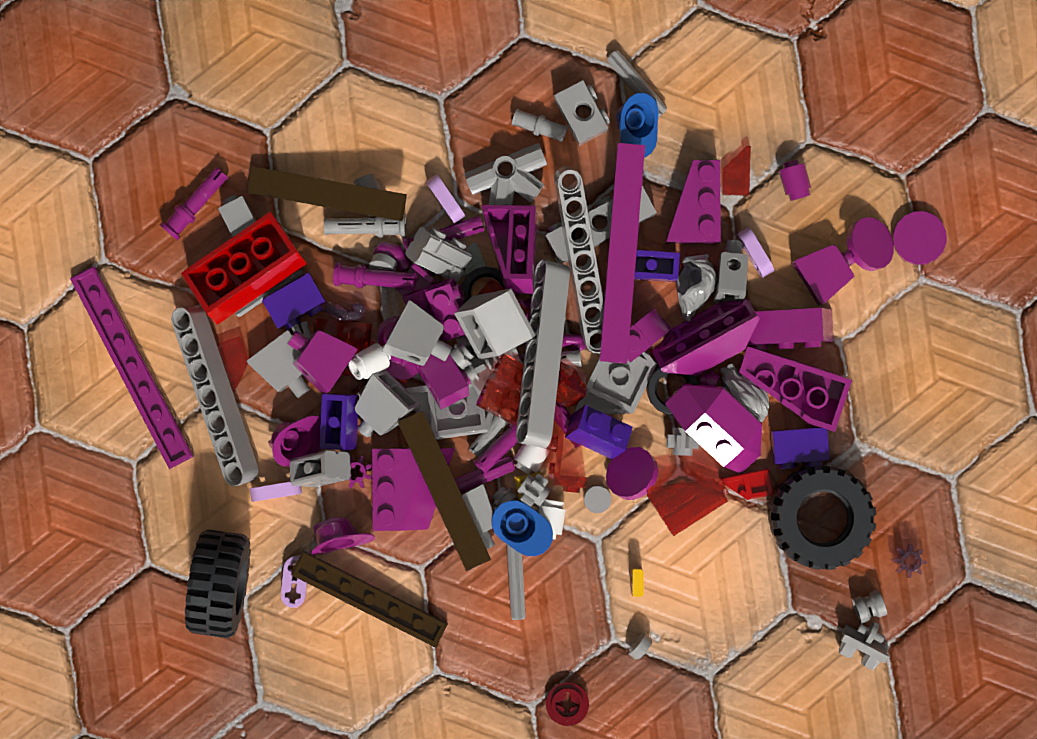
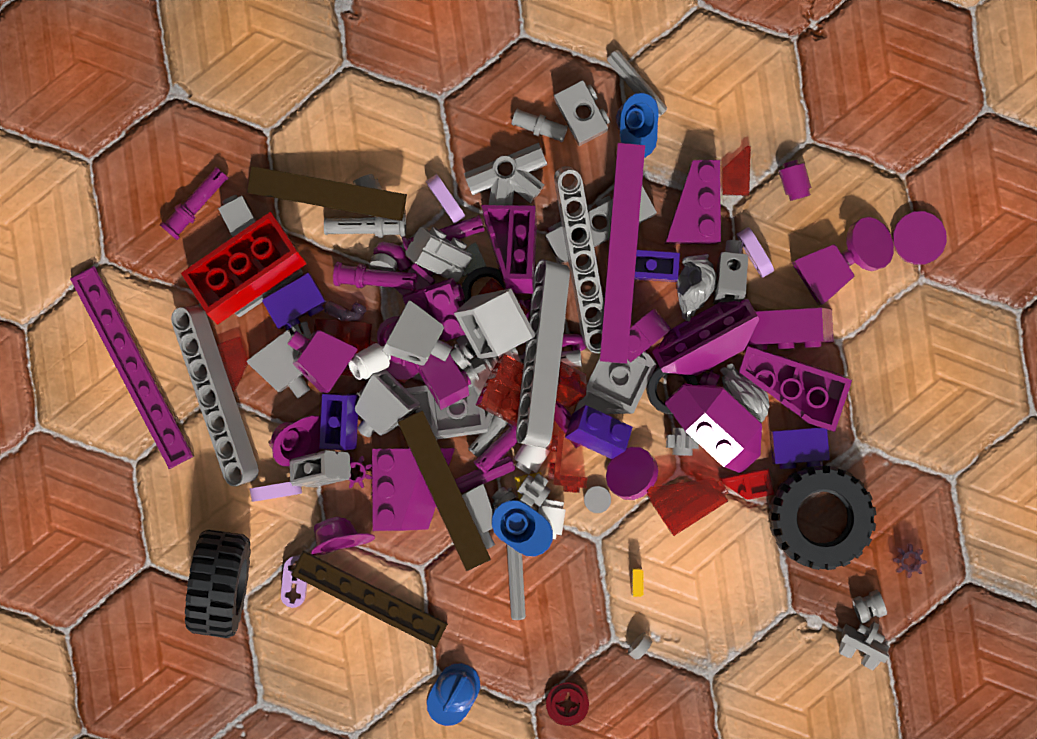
(453, 694): none -> blue piece

